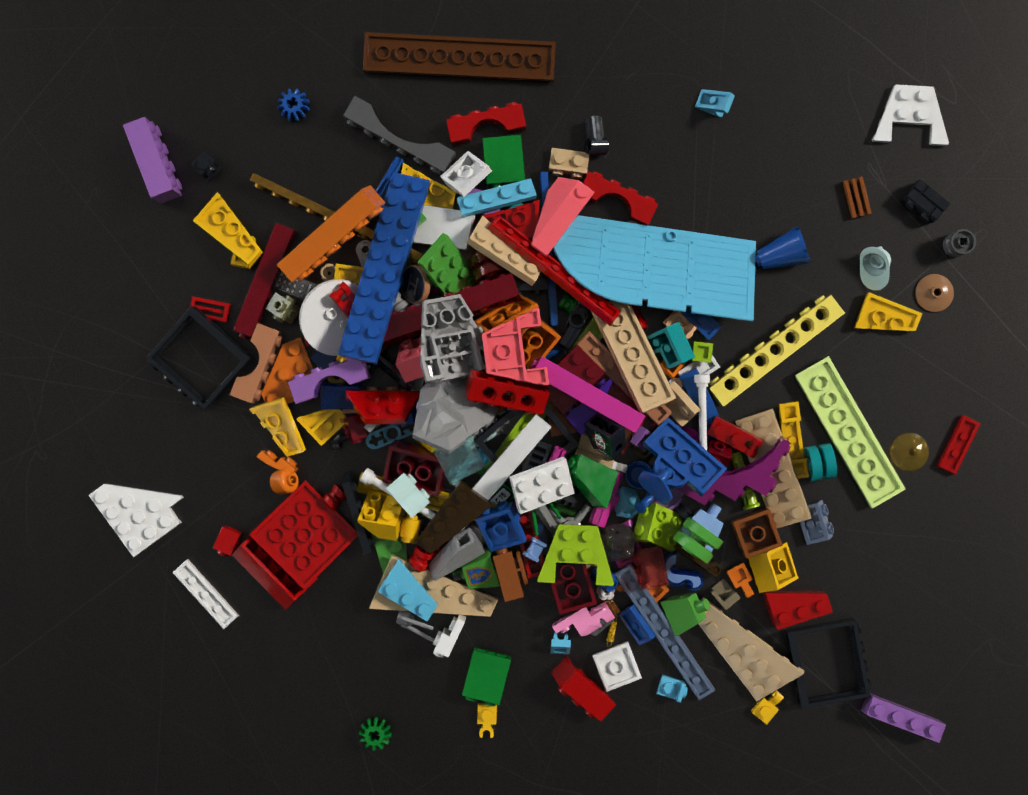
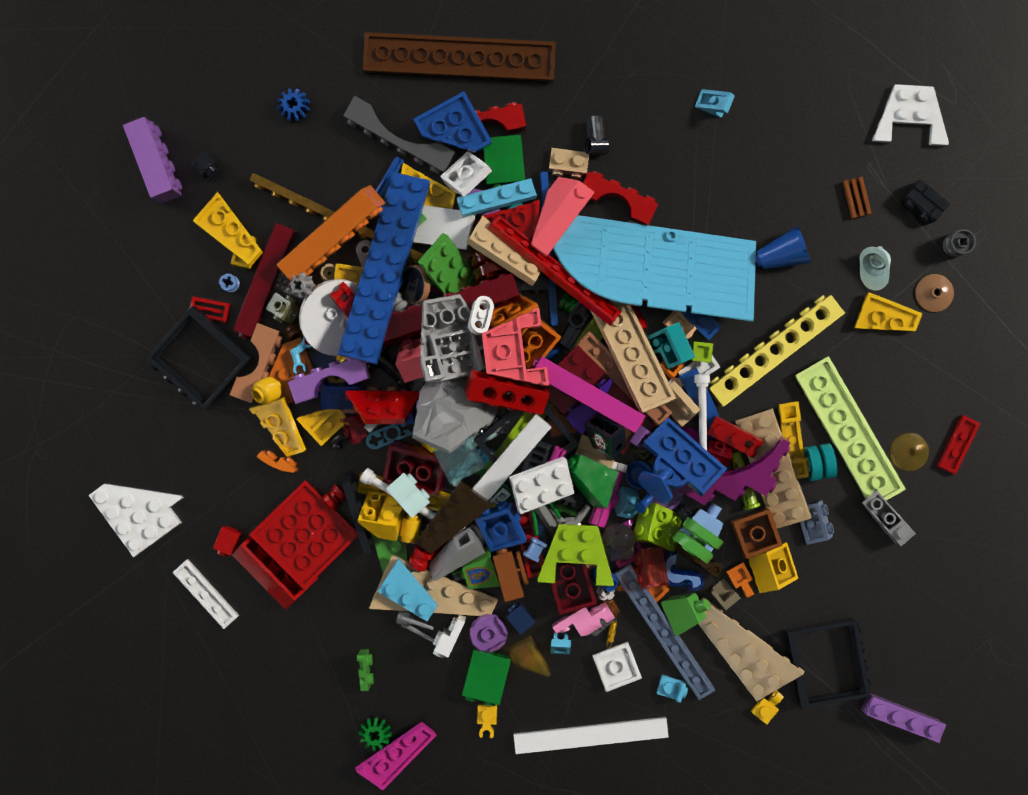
(236, 283): none -> medium blue bush
(266, 390): none -> yellow head
(284, 481): orange head -> none
(293, 332): none -> reddish brown plate
(296, 357): none -> medium azure arm
(302, 284): none -> light grey gear
(365, 661): none -> bright green wing
(392, 759): none -> dark pink wing
(454, 124): none -> blue plate
(480, 316): none -> white plate
(488, 633): none -> medium lavender tile
(520, 617): none -> dark blue brick
(529, 656): none -> clear yellow slope
(582, 690): red wedge -> none
(591, 735): none -> white tile
(636, 624): blue plate -> none
(795, 607): red wedge -> none
(888, 518): none -> light grey slope

